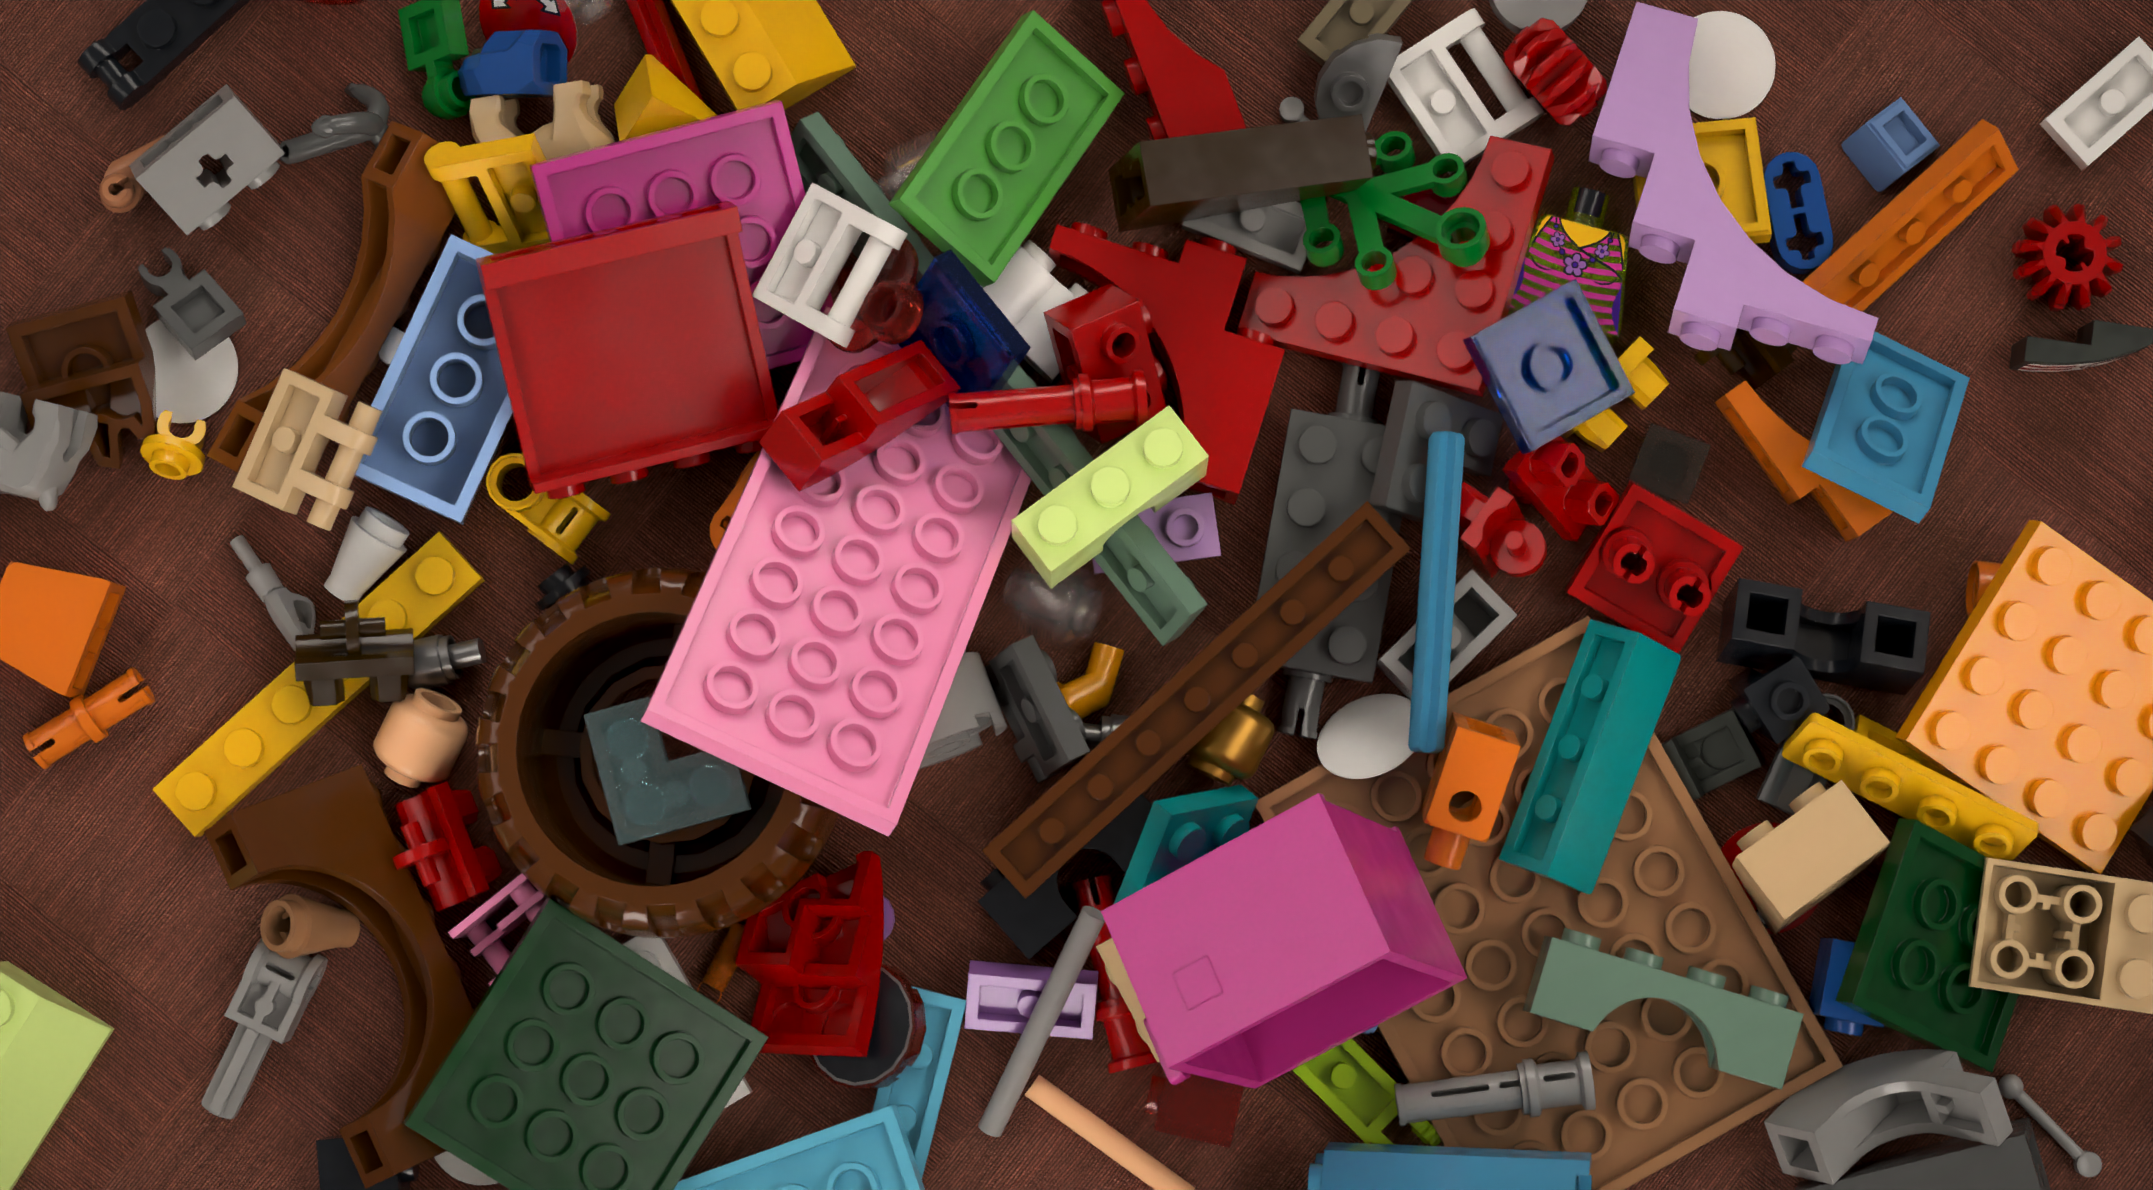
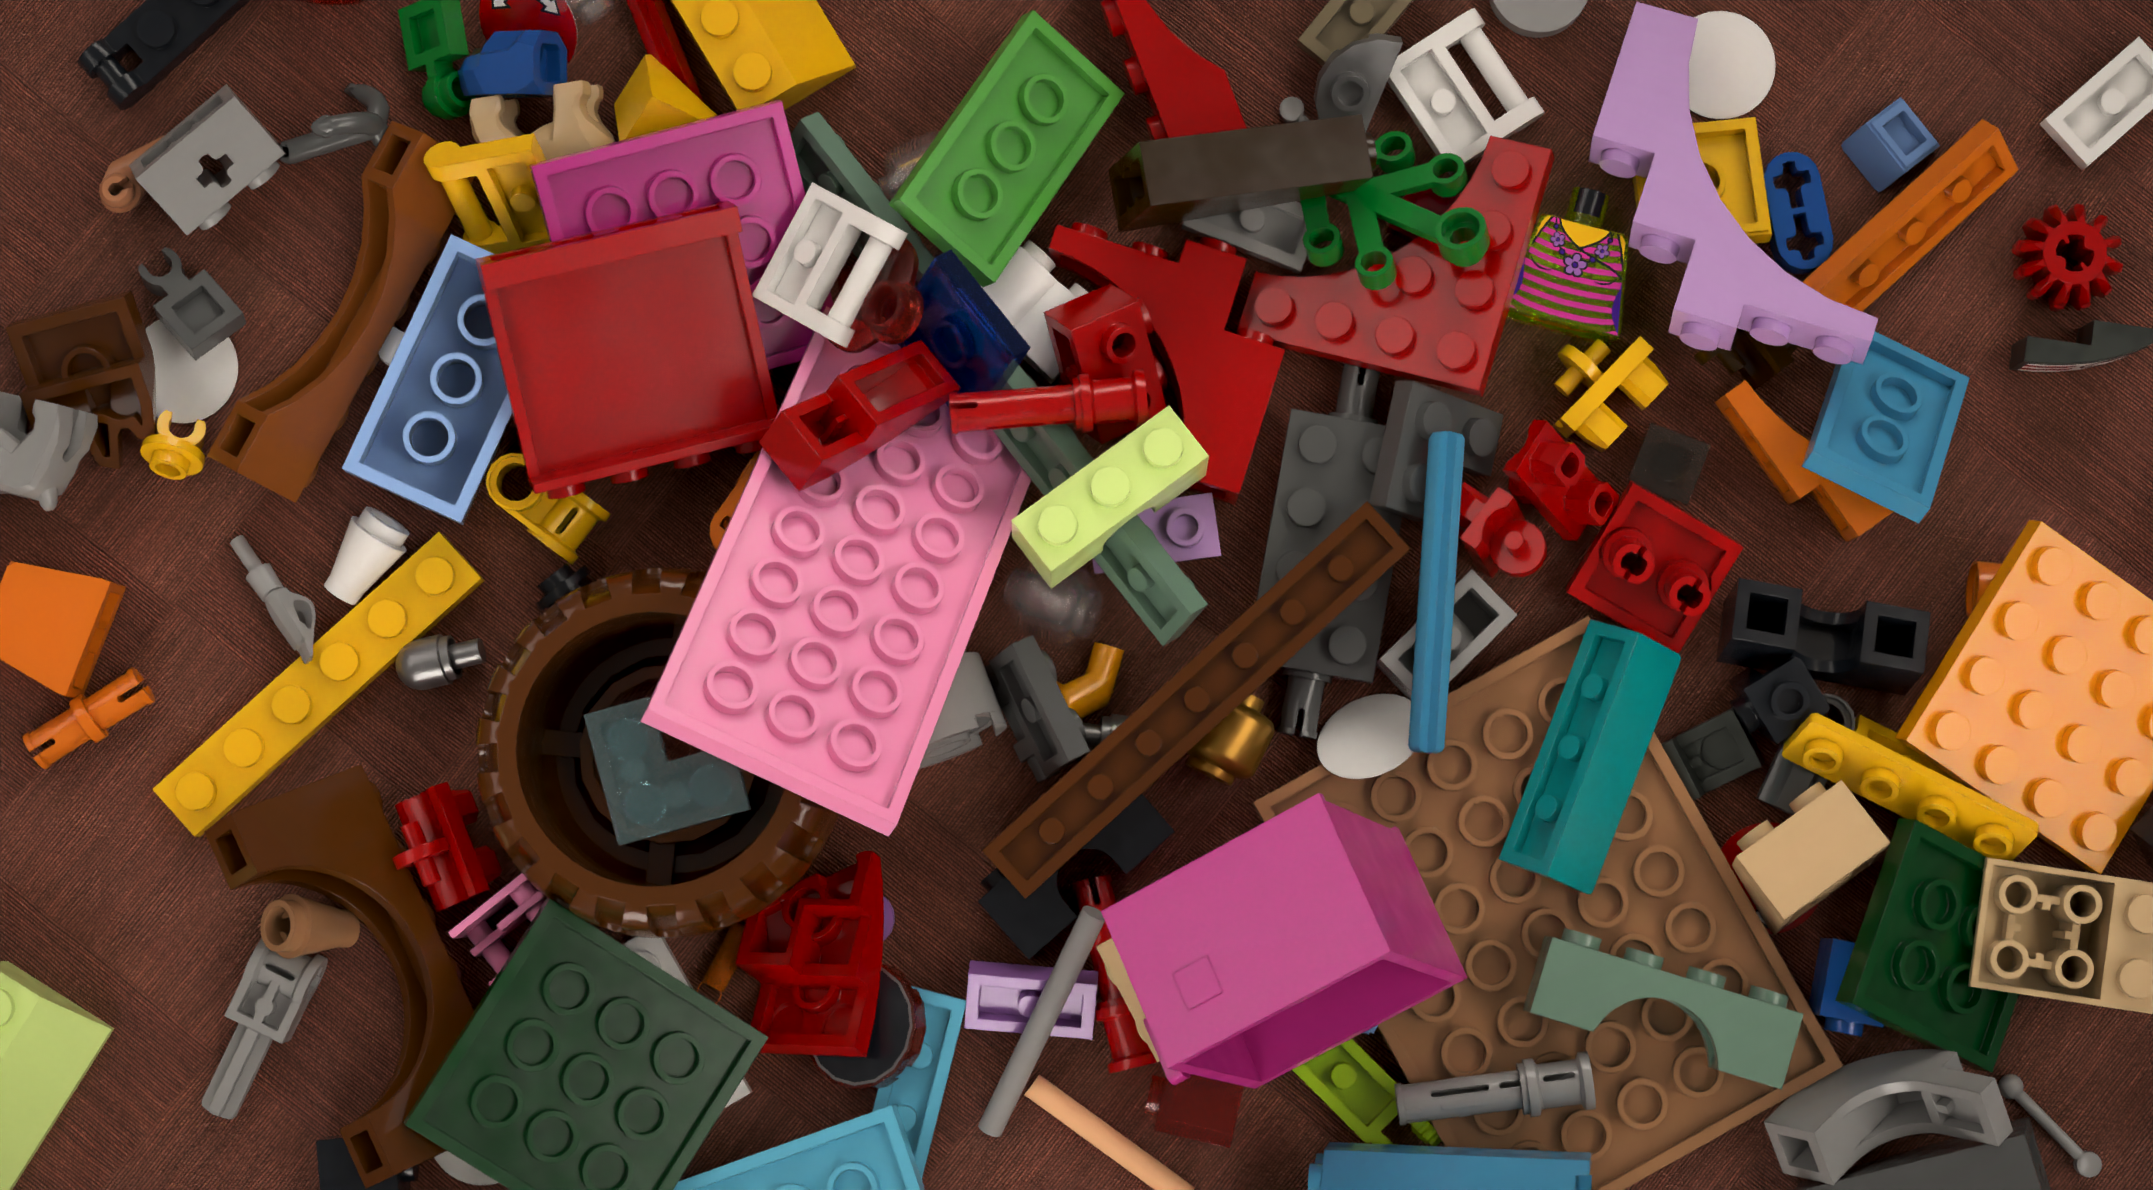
(292, 441): tan plate -> none
(354, 650): dark brown hips -> none
(421, 738): light nougat head -> none
(1185, 830): teal plate -> none
(1475, 760): orange torso -> none
(1549, 366): clear blue tile -> none
(1555, 71): red gear -> none

